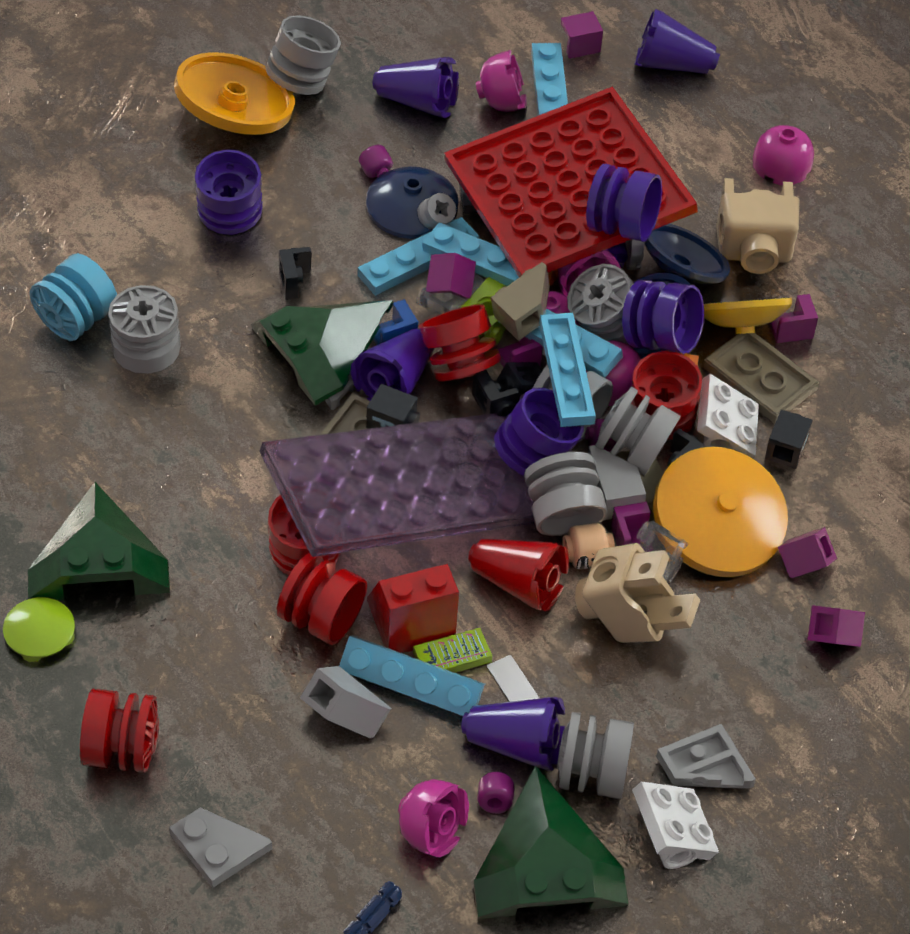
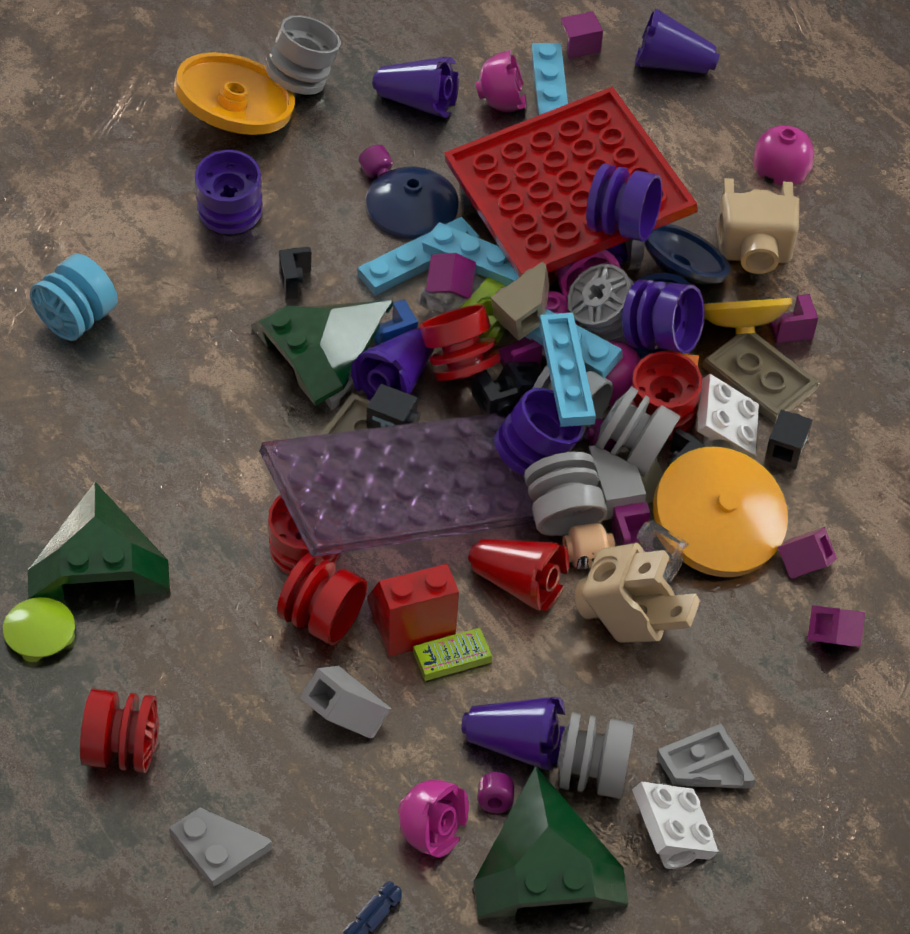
(144, 329): light grey wheel -> none
(410, 676): medium azure plate -> none
(429, 213): light grey wheel -> none
(512, 679): white sticker -> none

